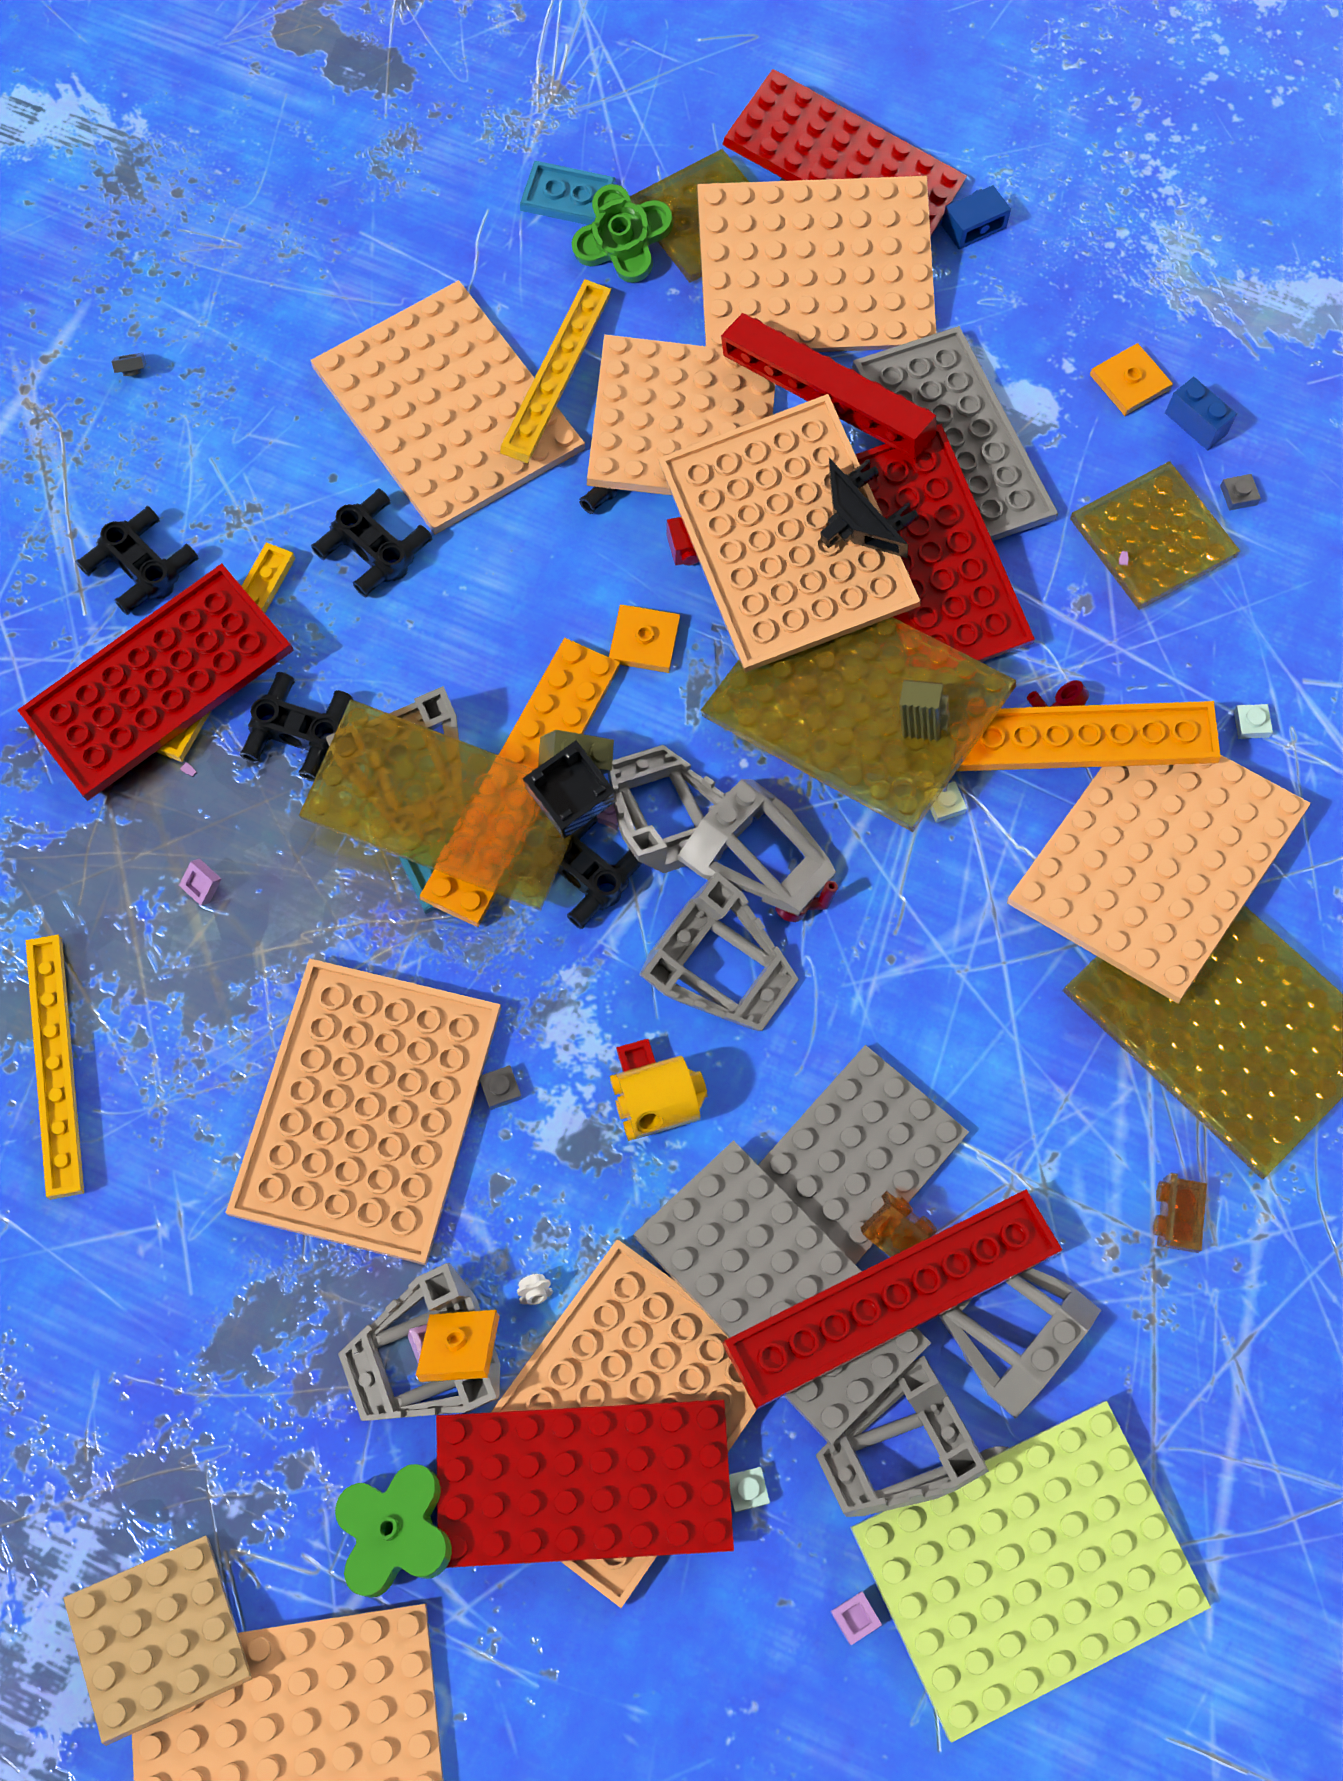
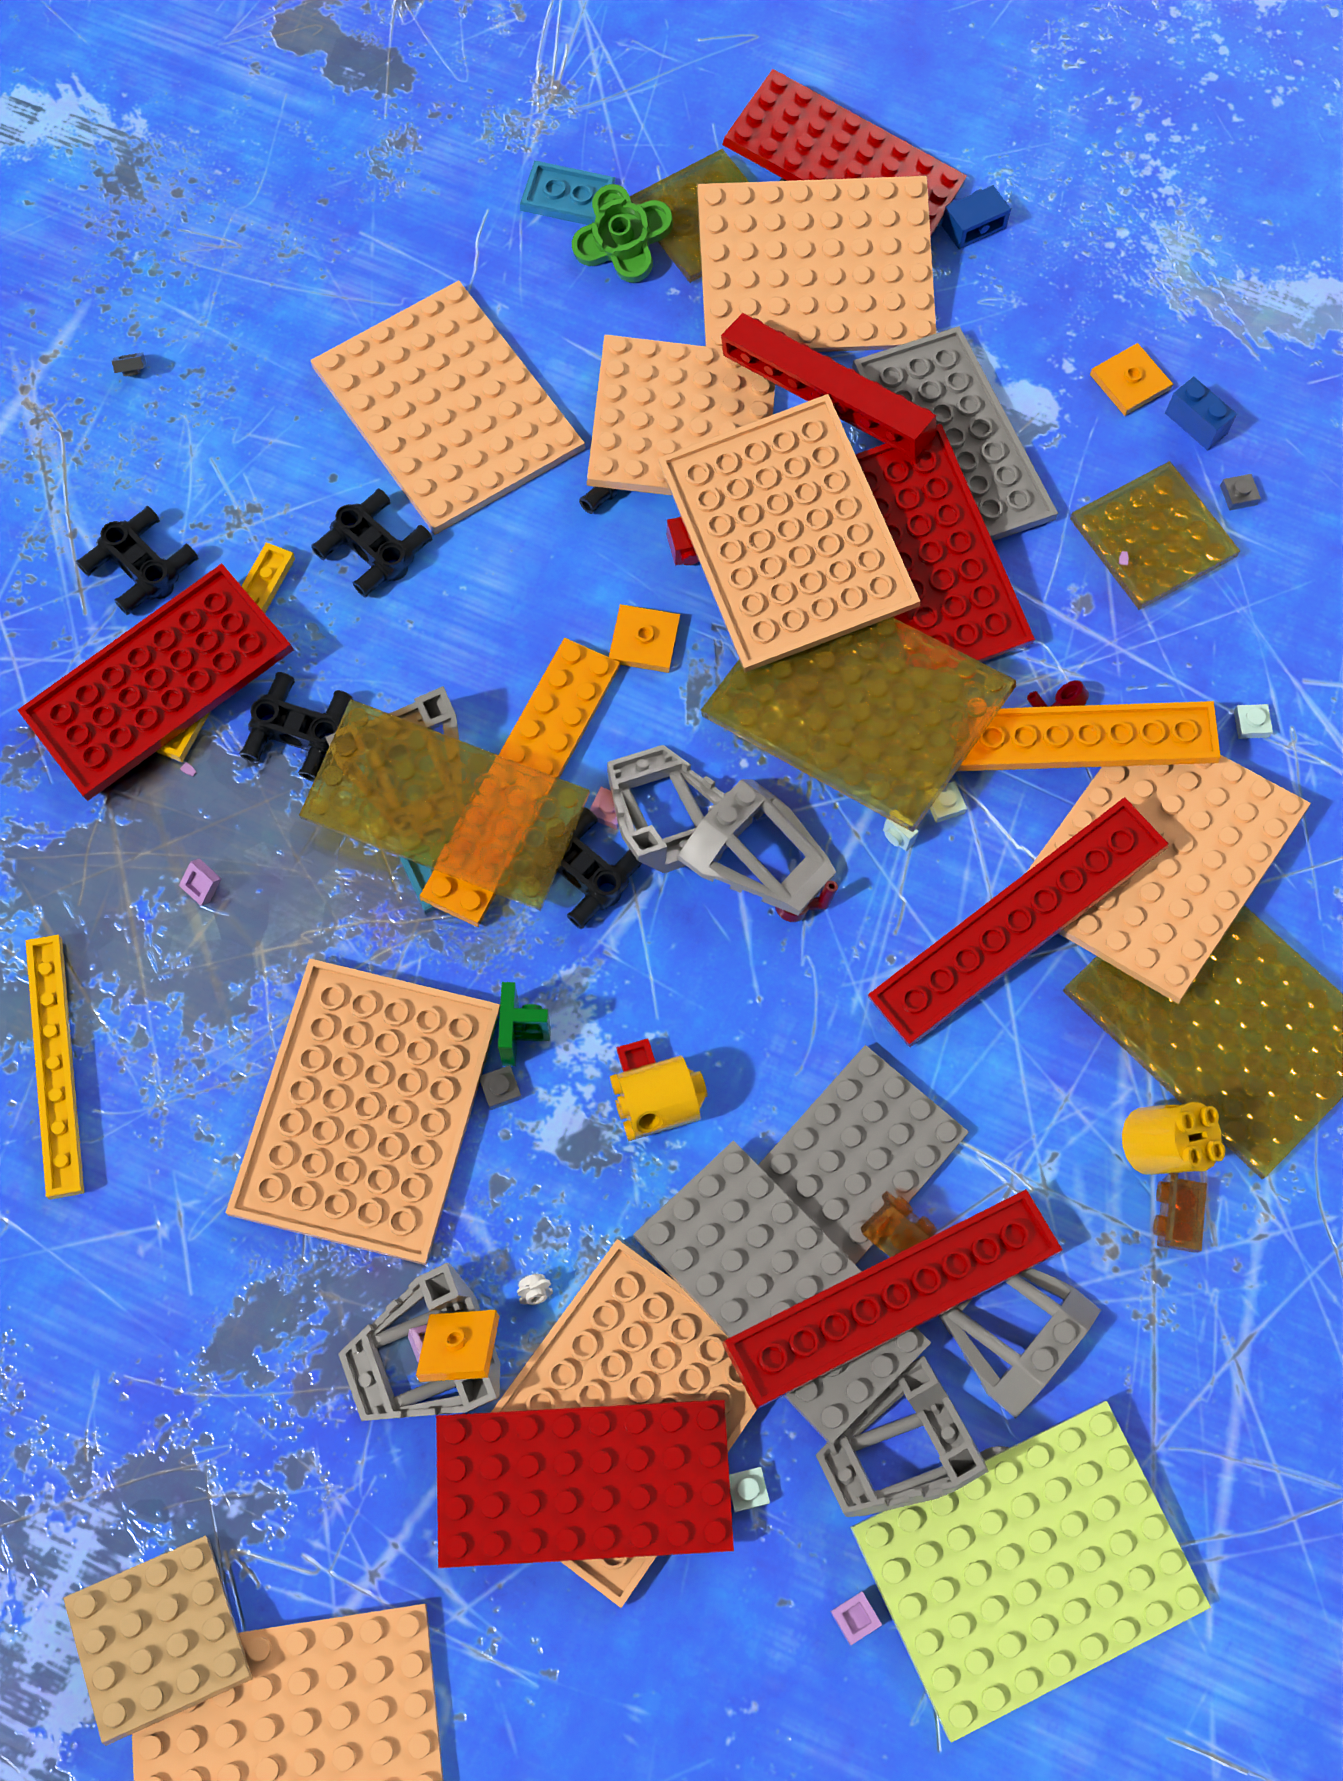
(393, 1531): bright green plant -> none
(519, 1024): none -> green bracket
(555, 372): yellow plate -> none
(570, 789): black container -> none
(597, 748): olive brick -> none
(684, 934): light grey windscreen -> none
(858, 519): black connector -> none
(899, 835): none -> light aqua plate
(923, 710): olive brick -> none
(1017, 921): none -> red plate
(1173, 1138): none -> yellow cylinder

